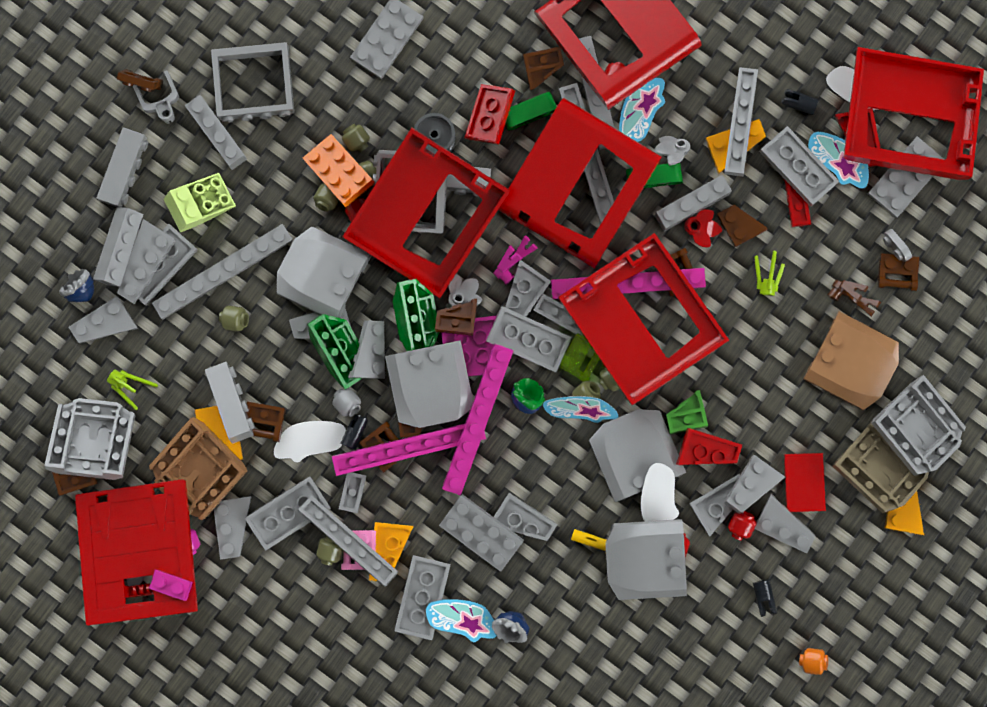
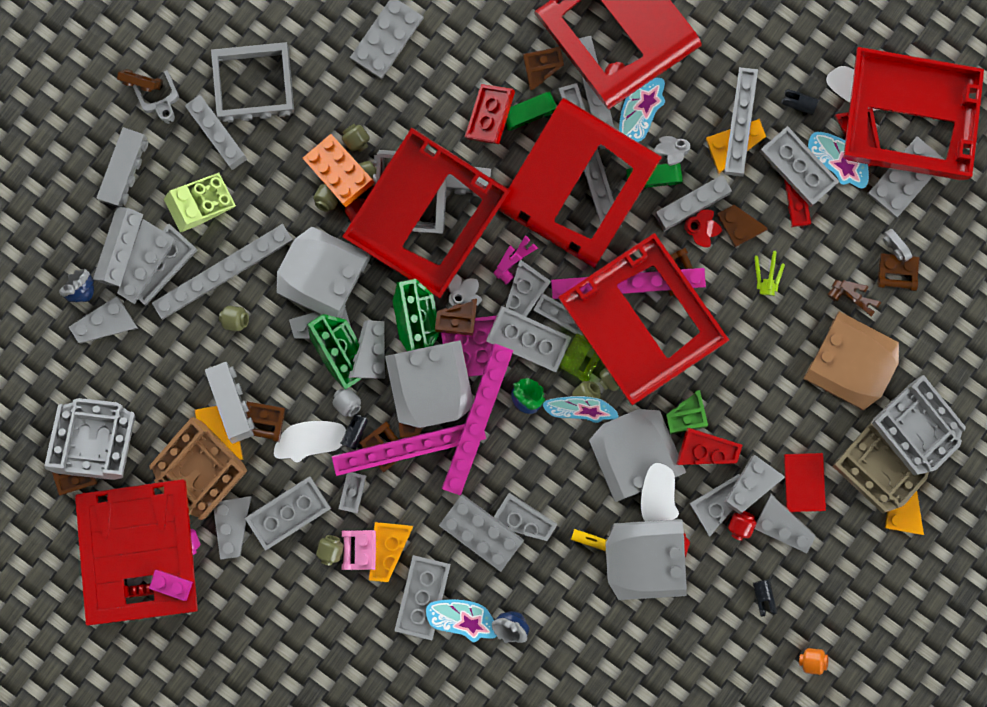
(118, 380): lime plant -> none
(348, 541): light grey plate -> none
(440, 125): dark grey wheel -> none

